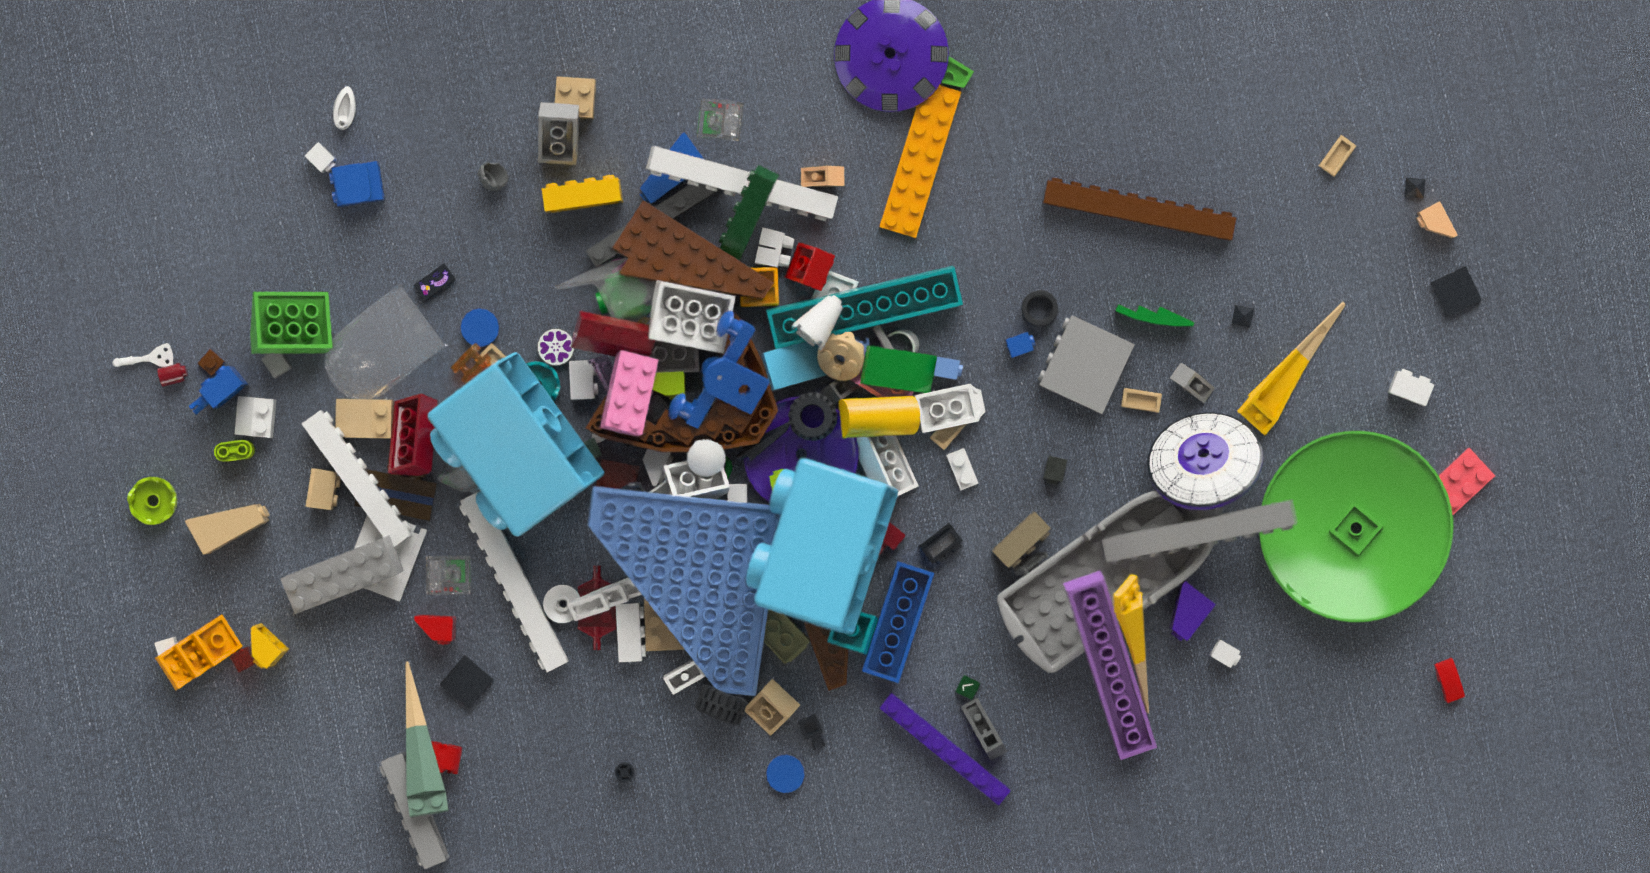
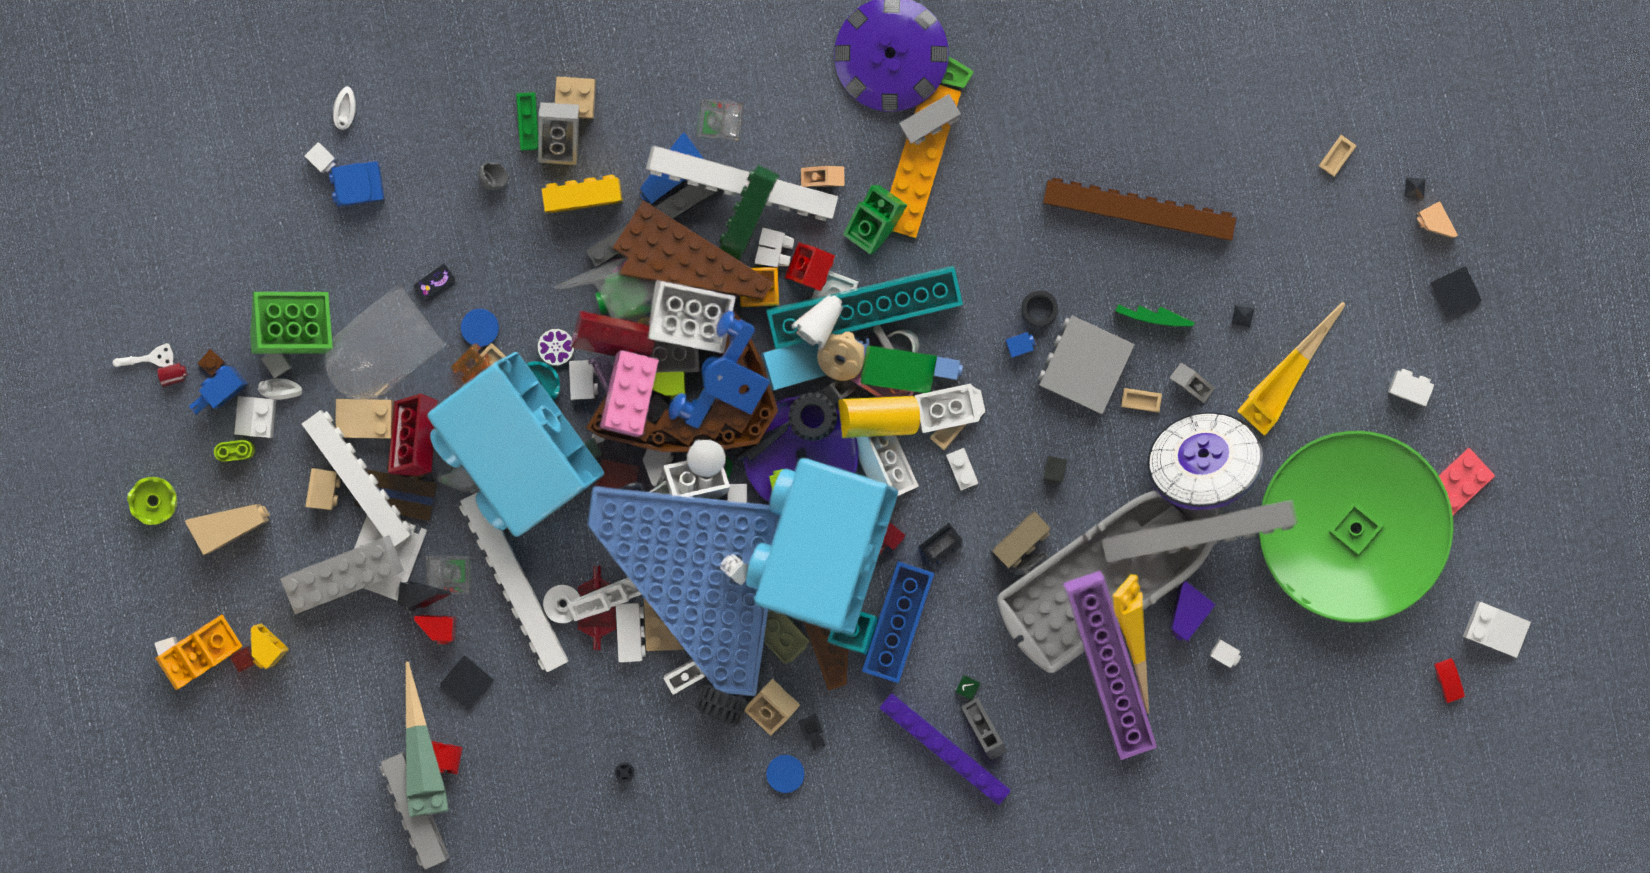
(279, 389): none -> white arm
(418, 595): none -> black slope
(527, 121): none -> green tile
(735, 568): none -> white slope
(874, 219): none -> green slope
(930, 120): none -> light grey brick
(1496, 629): none -> white slope

